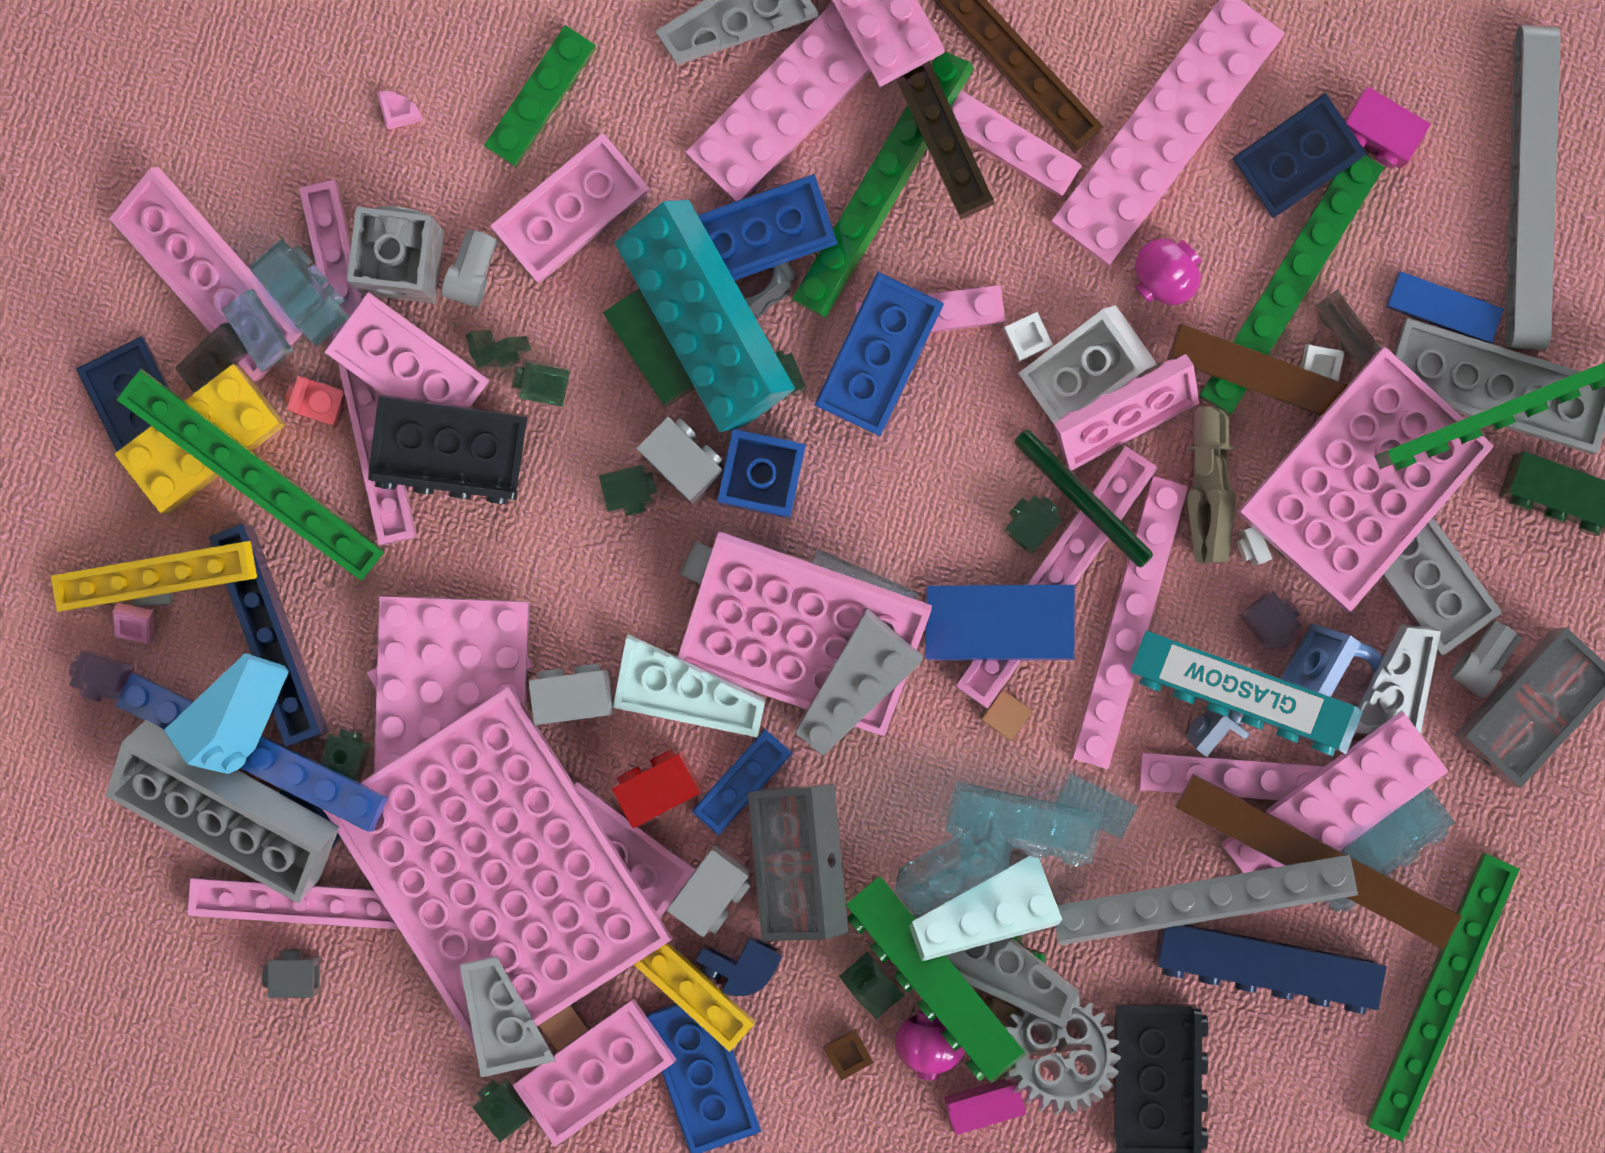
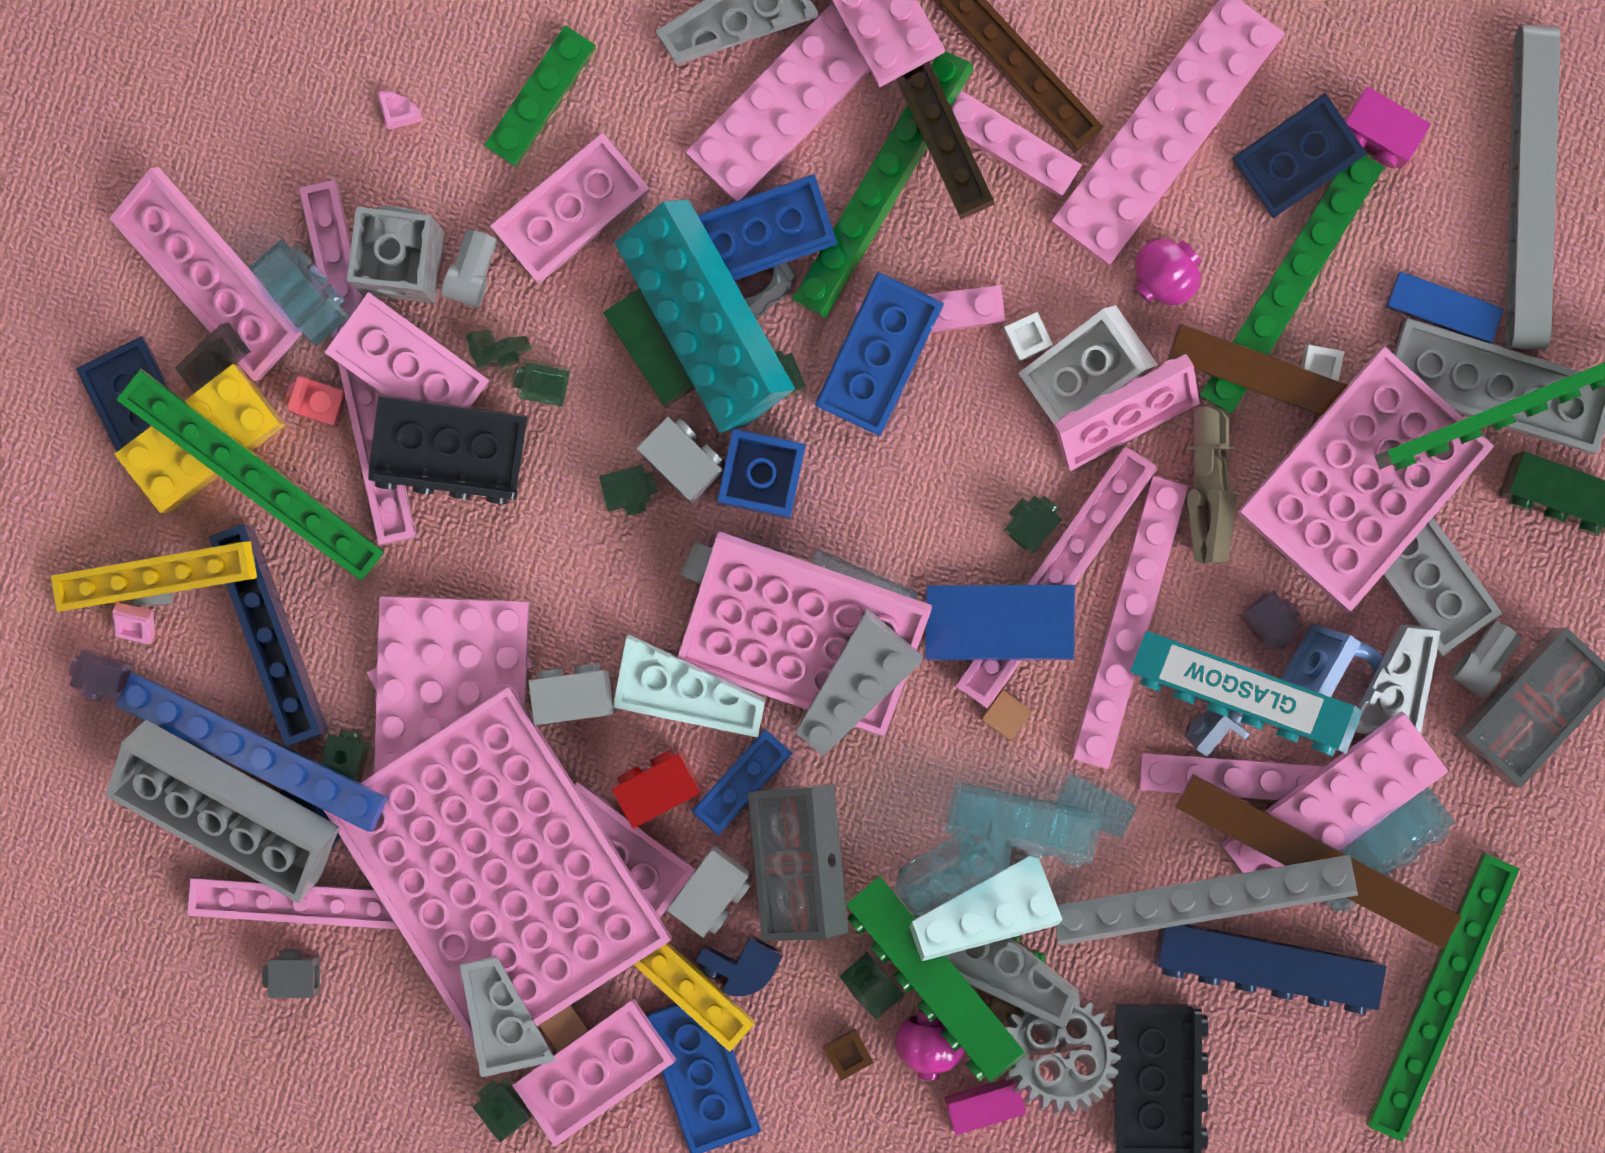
(229, 716): medium azure slope -> none
(257, 330): clear light blue tile -> none
(1084, 498): dark green axle -> none
(1253, 547): white plate -> none
(1354, 336): clear smoke plate -> none

